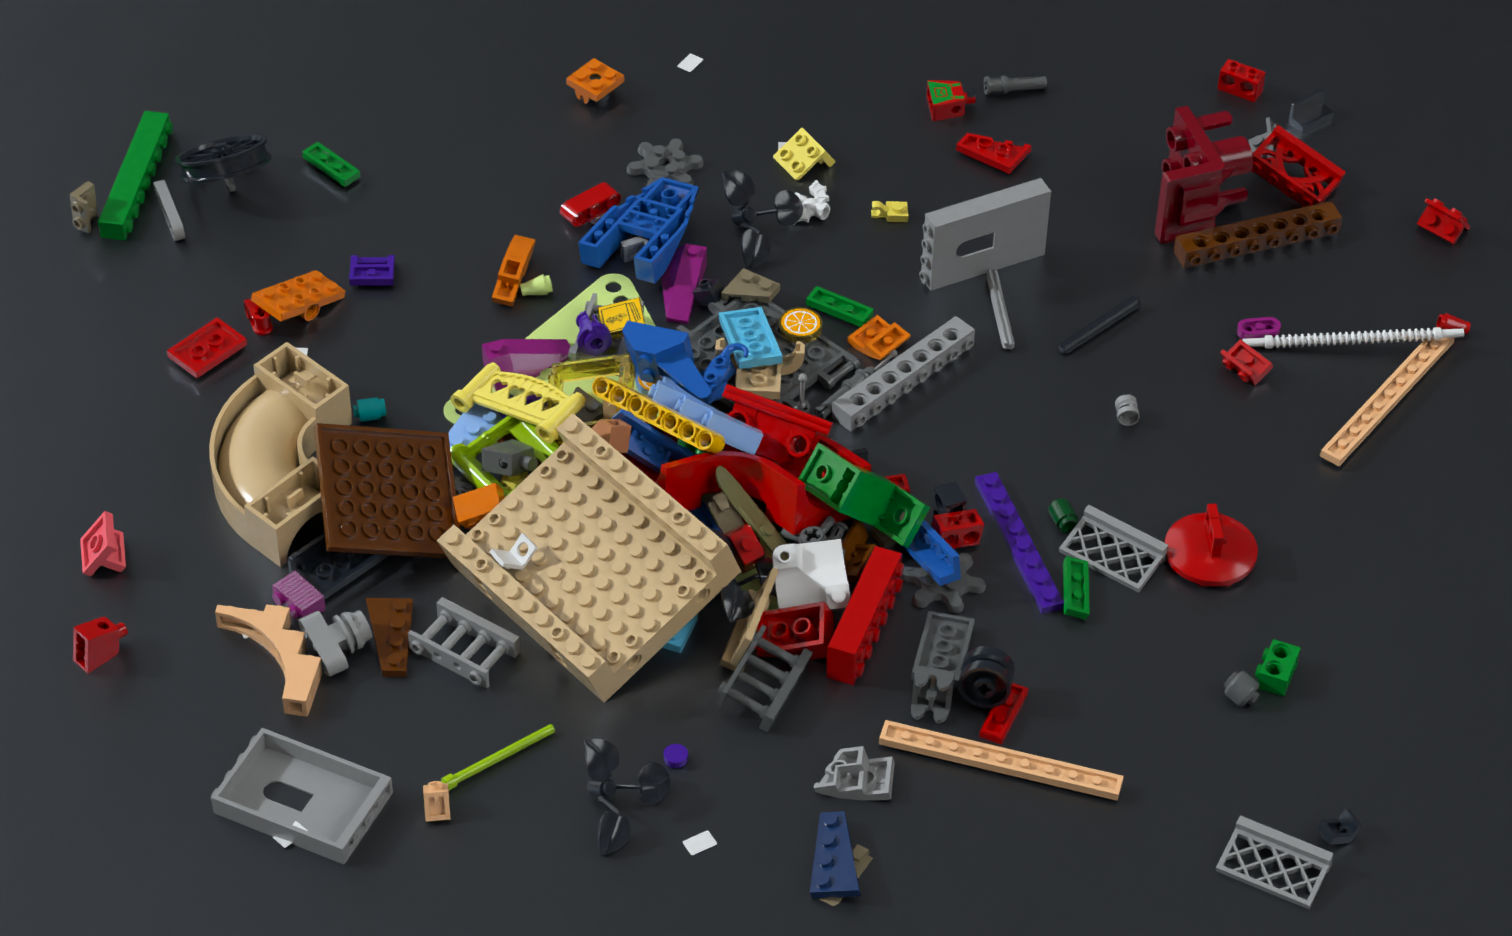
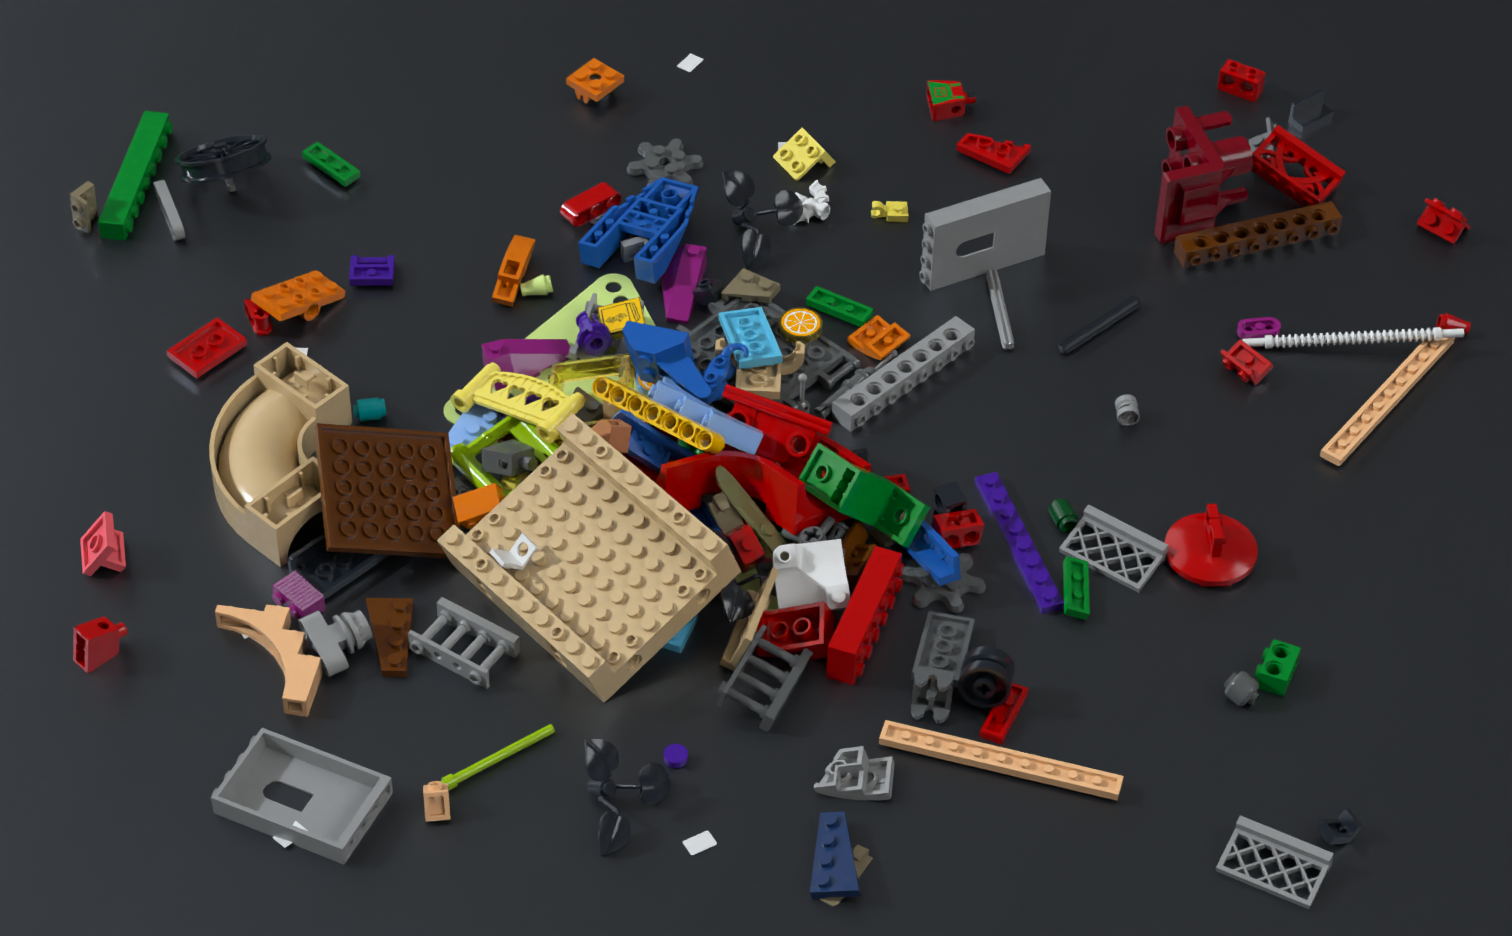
(1007, 84): dark grey pin -> none

